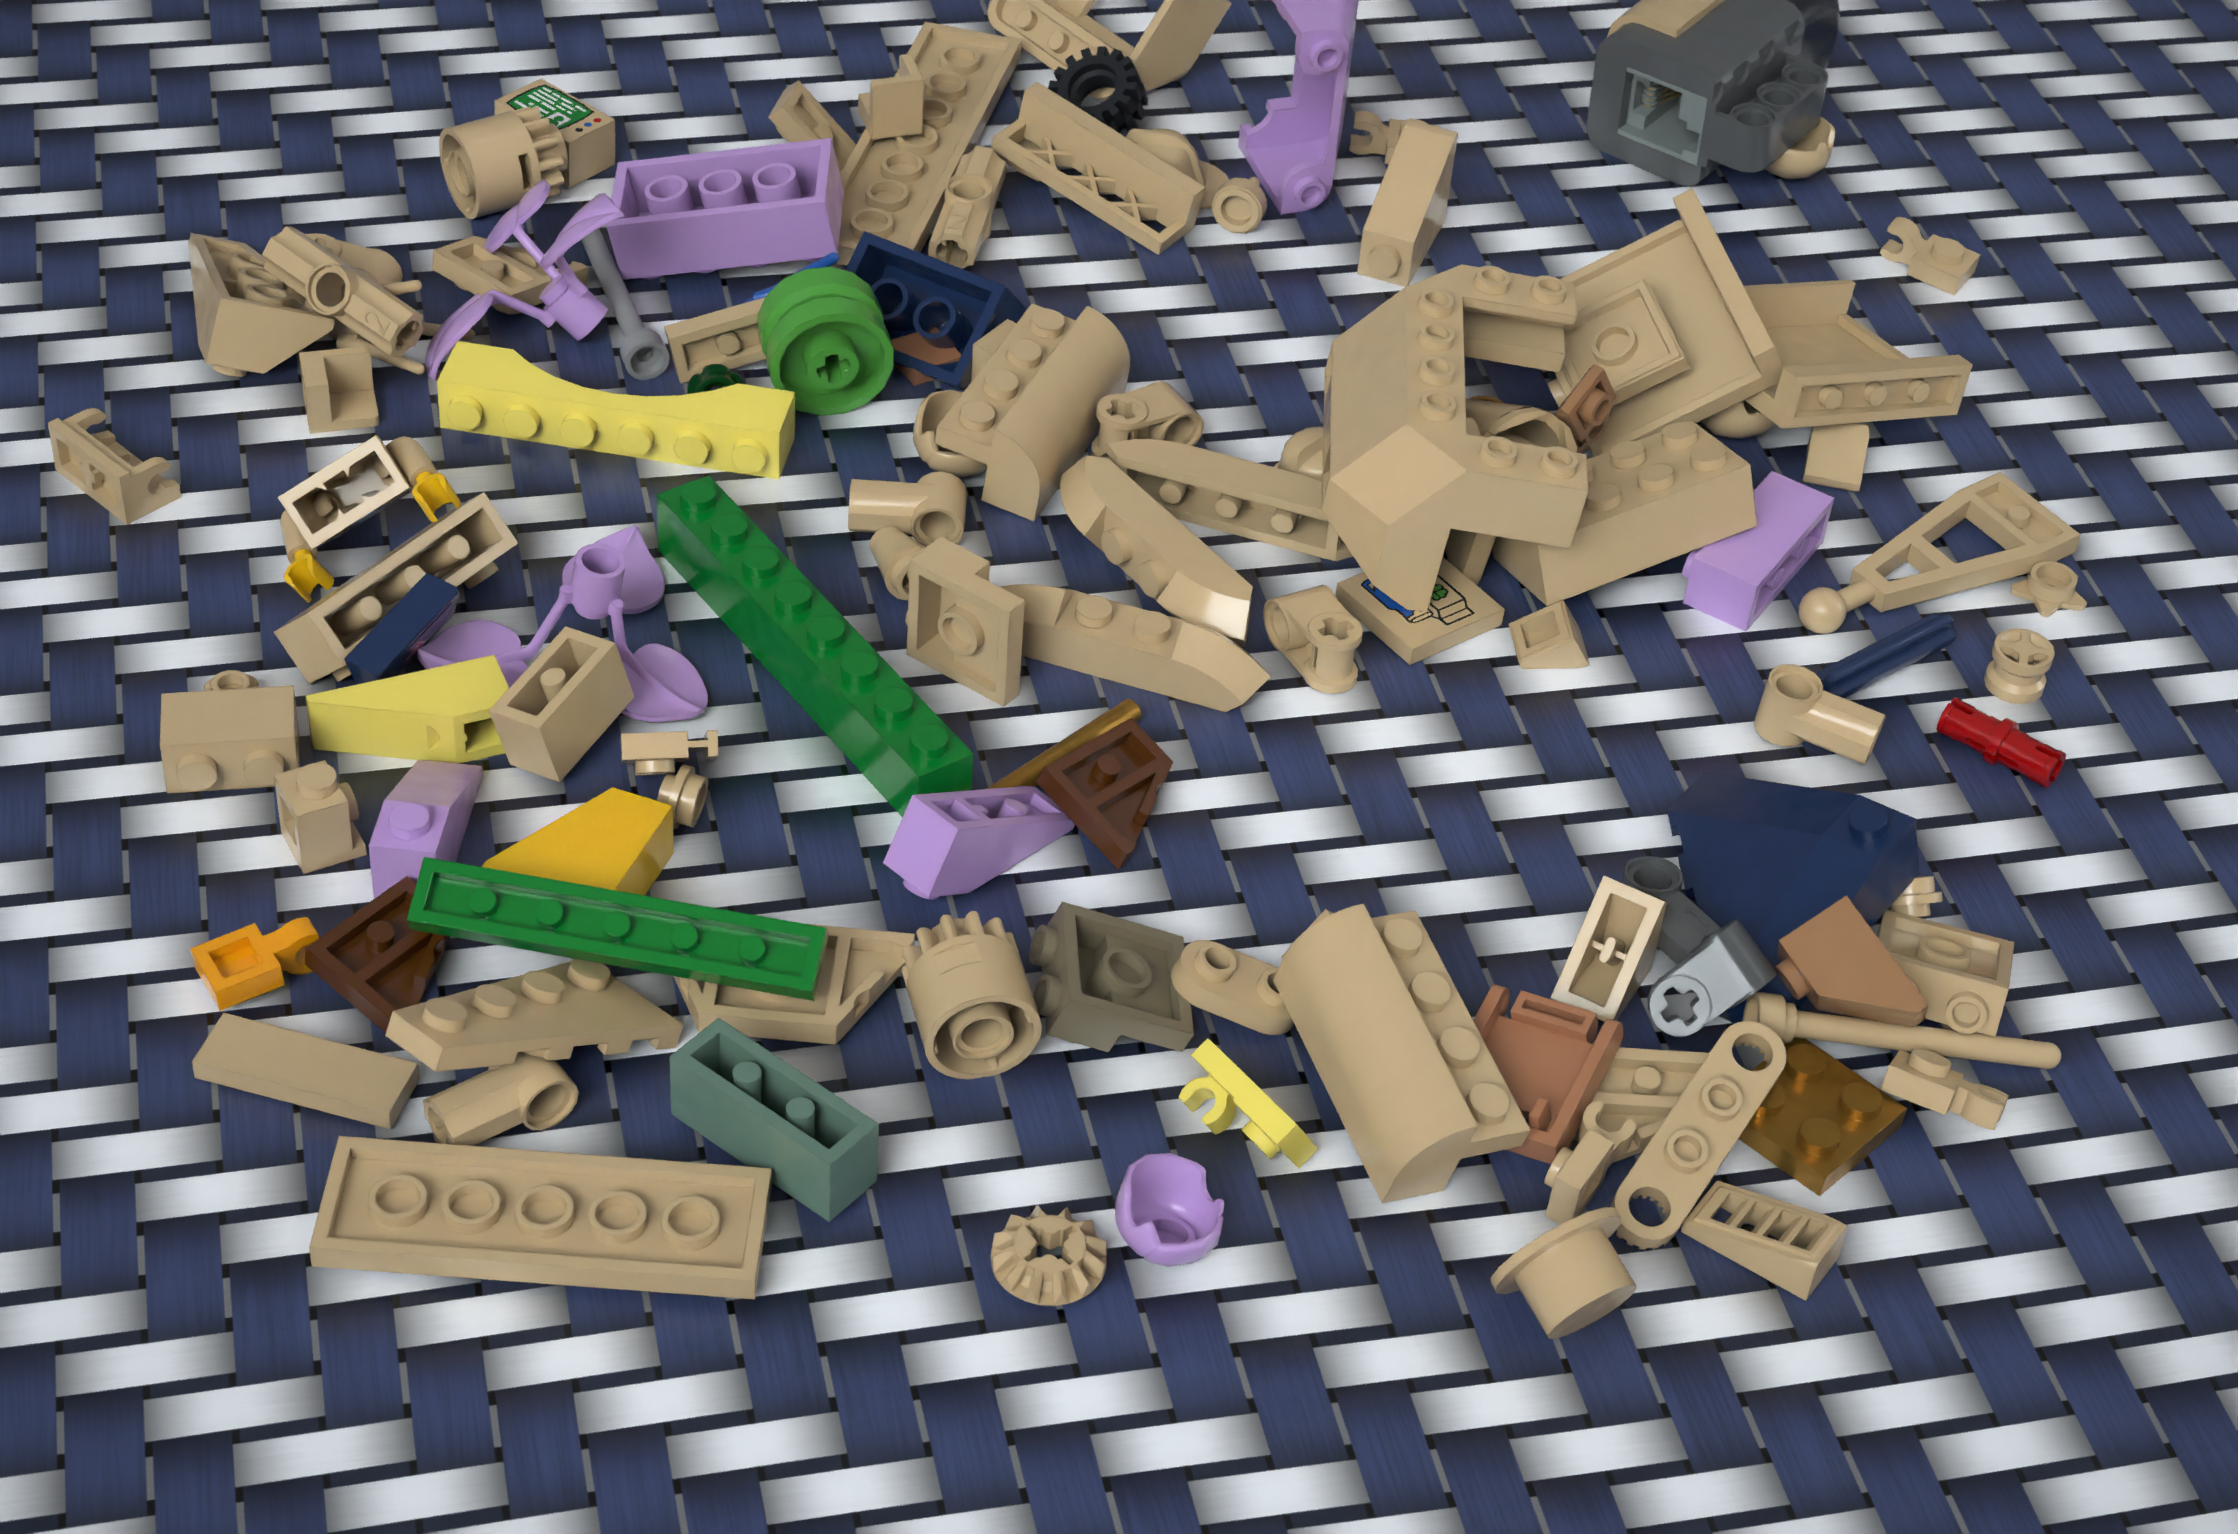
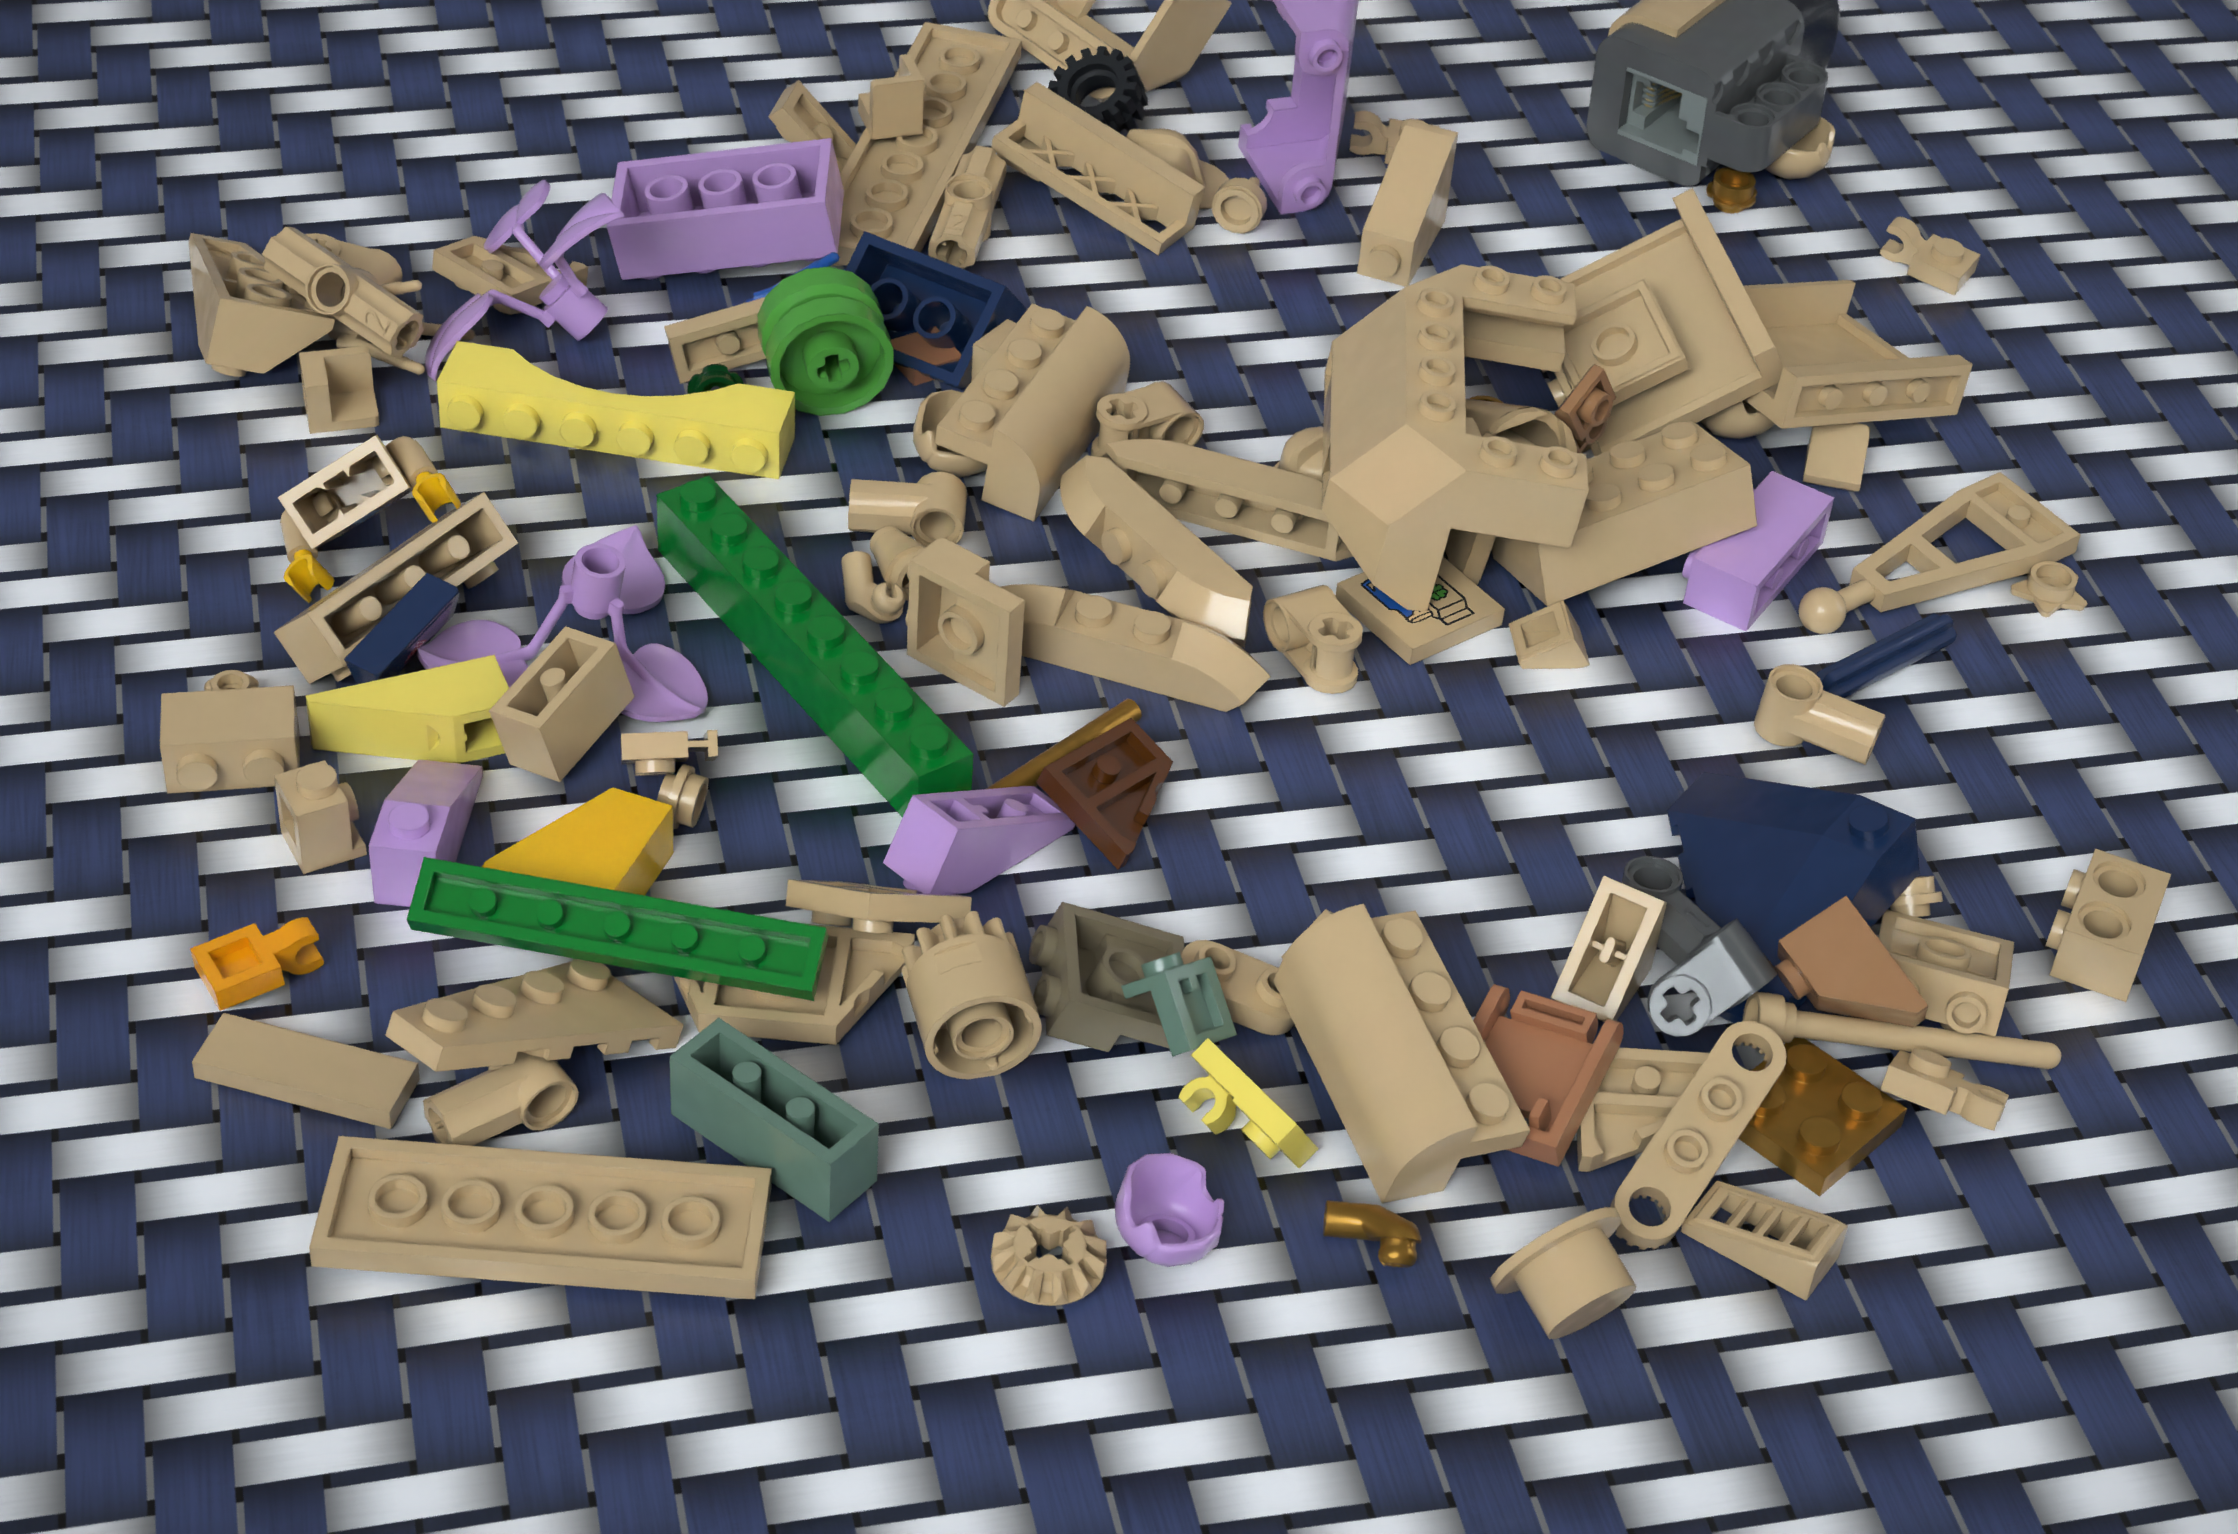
(109, 470): tan hinge -> none
(377, 957): reddish brown wing -> none
(500, 159): tan gear -> none
(585, 130): tan brick -> none
(641, 349): light grey piece -> none
(864, 595): none -> tan arm
(871, 906): none -> tan wing
(1186, 1001): none -> sand green bracket
(1374, 1223): none -> pearl gold arm
(1581, 1172): tan plate -> none
(1732, 190): none -> pearl gold plate
(2001, 742): red pin -> none
(2019, 666): tan wheel -> none
(2108, 923): none -> tan brick

